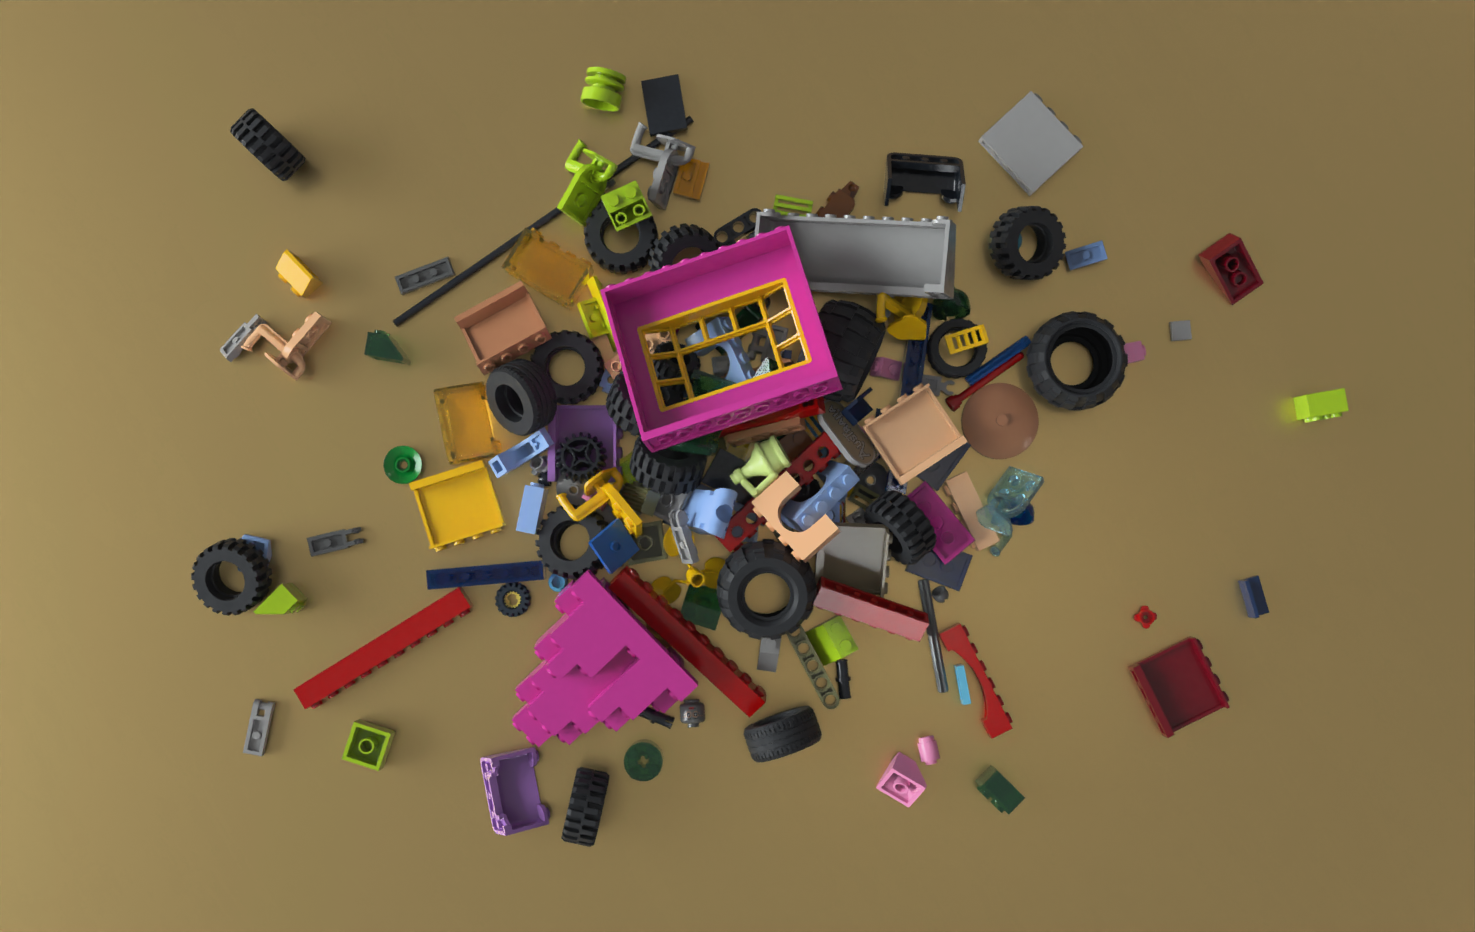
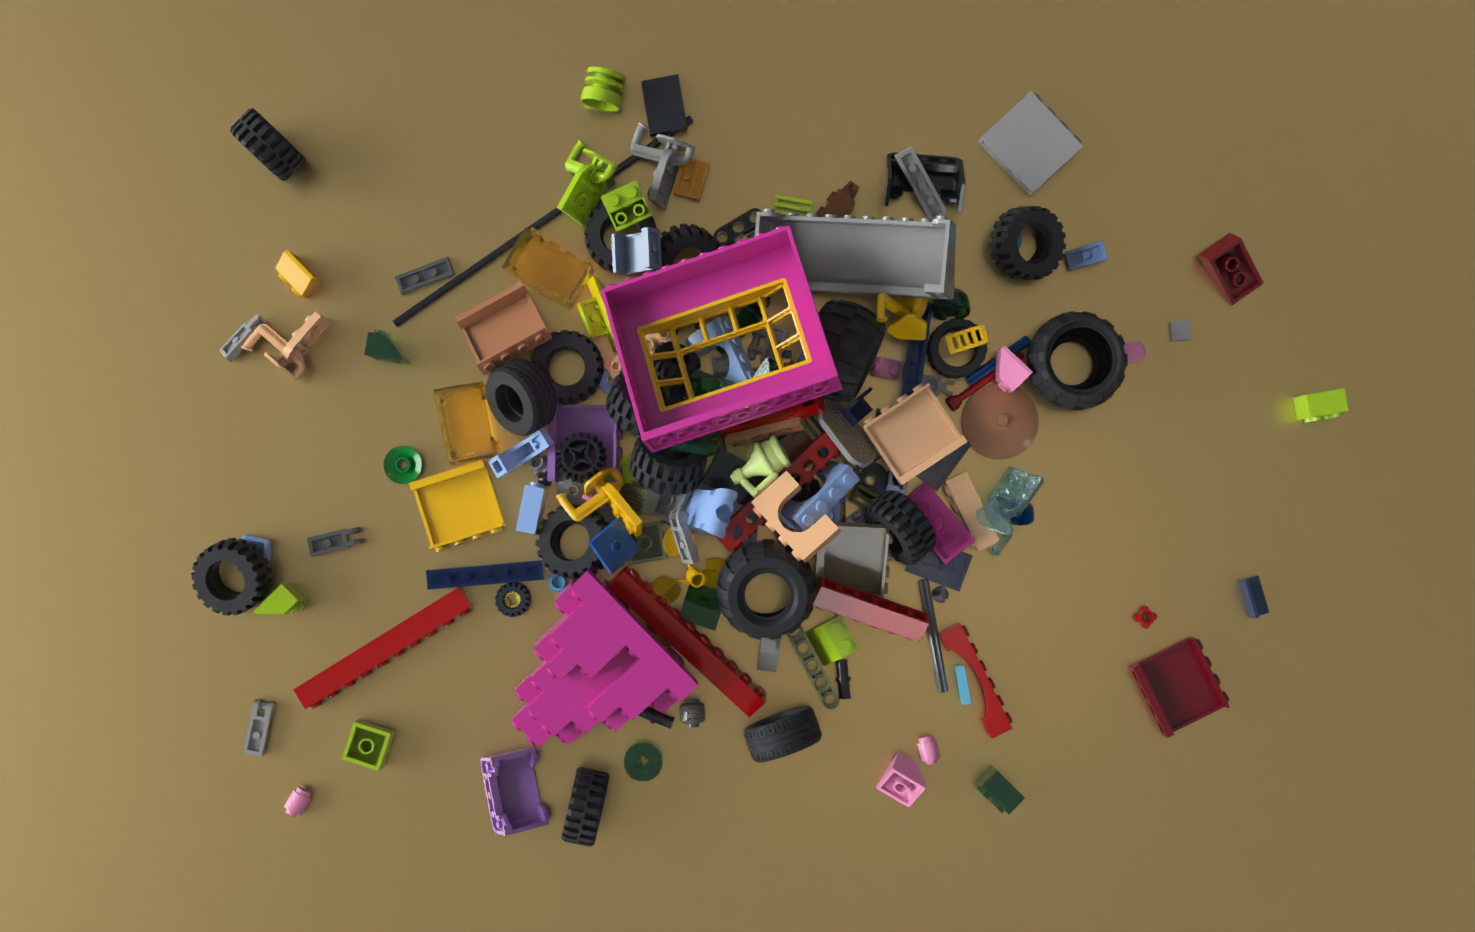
(298, 801): none -> bright pink brick
(636, 251): none -> sand blue panel
(920, 183): none -> light grey plate
(1009, 370): none -> bright pink slope

